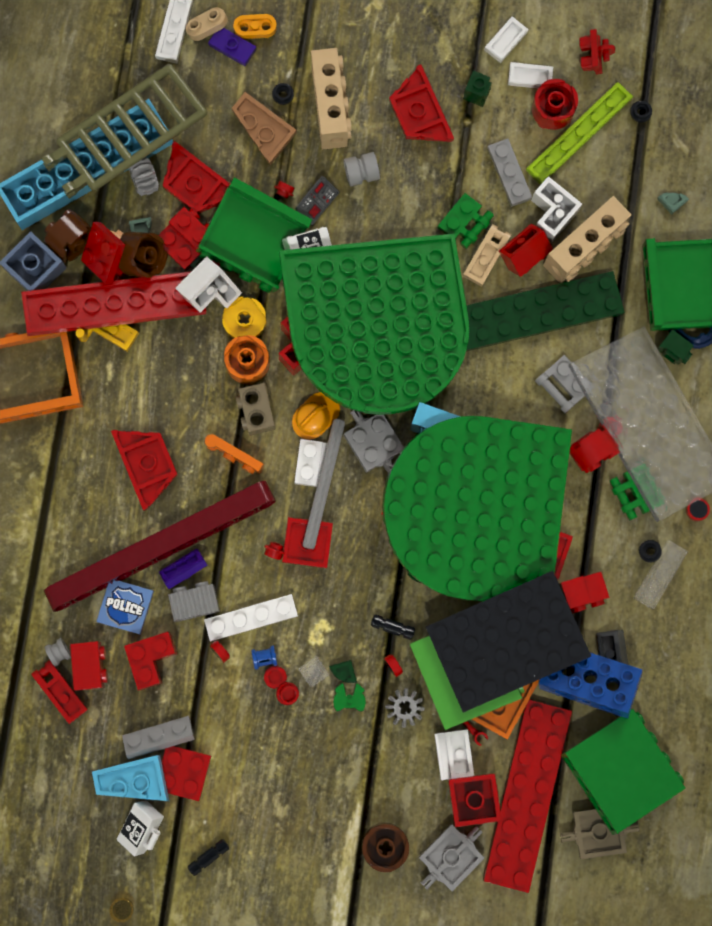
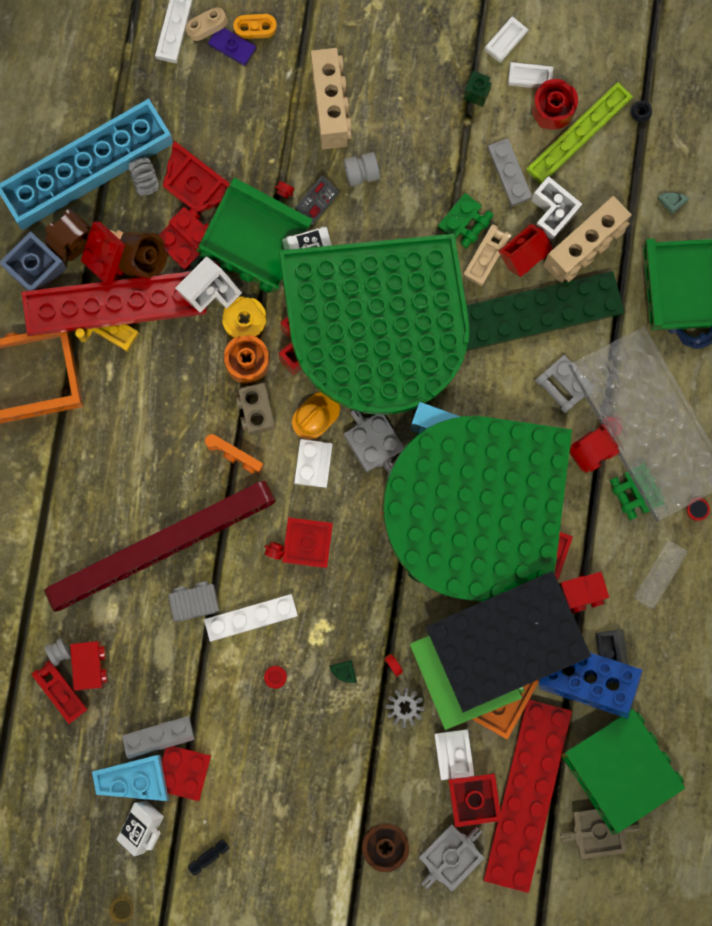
(85, 178): olive bar -> none
(125, 606): tile -> none
(141, 225): sand green tile -> none
(143, 657): red brick -> none
(146, 463): red wing -> none
(182, 568): dark purple plate -> none
(220, 651): red tile -> none
(263, 126): medium nougat wing -> none
(264, 657): blue bush -> none
(283, 87): black plate -> none
(287, 693): red plate -> none
(313, 672): clear plate -> none
(323, 484): light grey axle -> none
(356, 701): green piece -> none
(393, 627): black axle -> none
(419, 110): red wing -> none
(474, 732): red hand -> none
(593, 43): red hips -> none
(650, 544): black plate -> none
(676, 348): dark green window -> none

